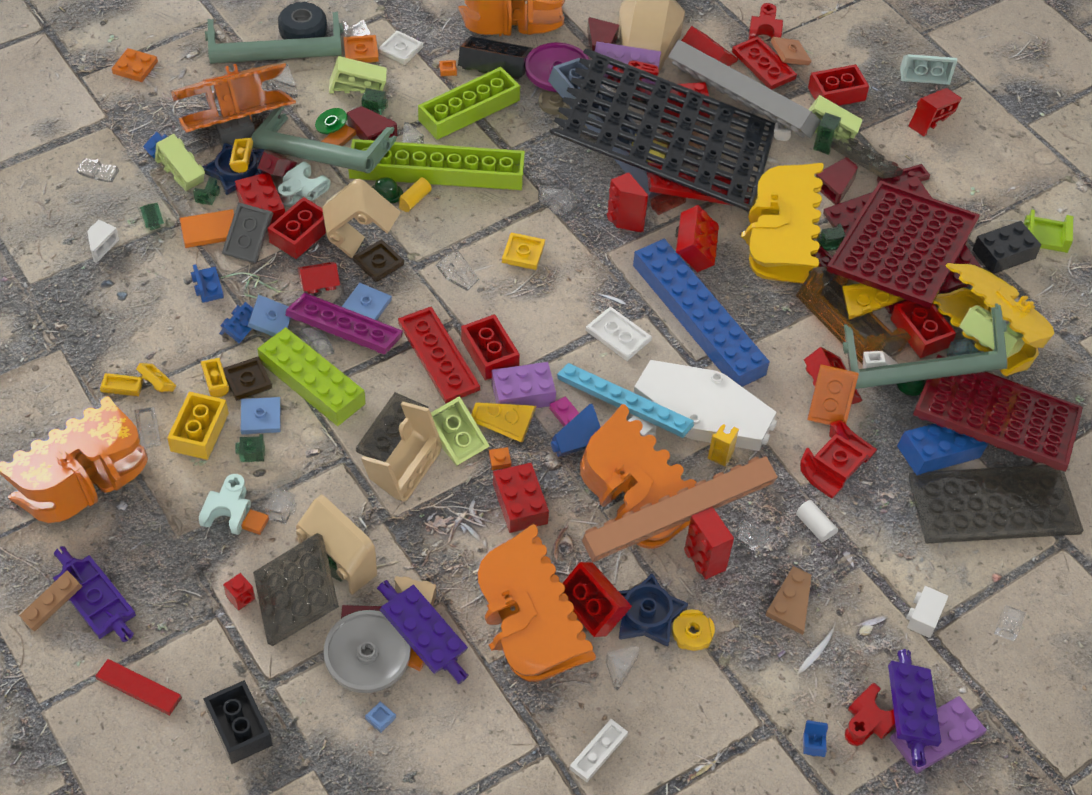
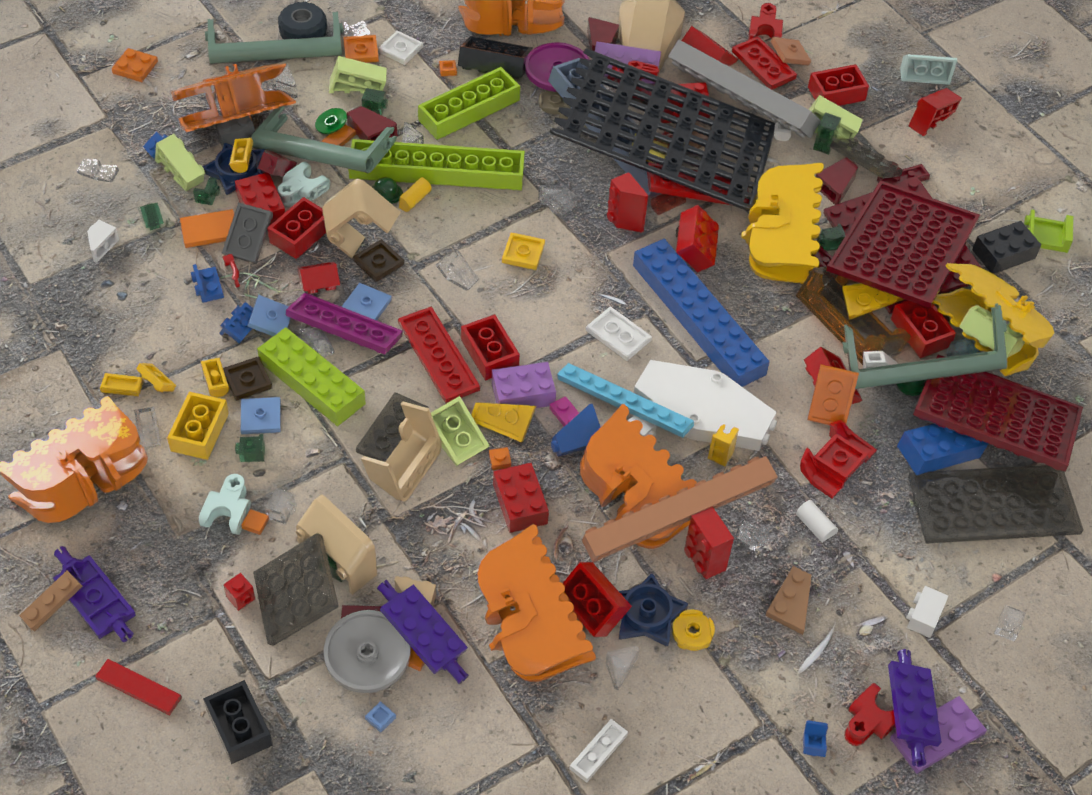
(229, 260): none -> red piece

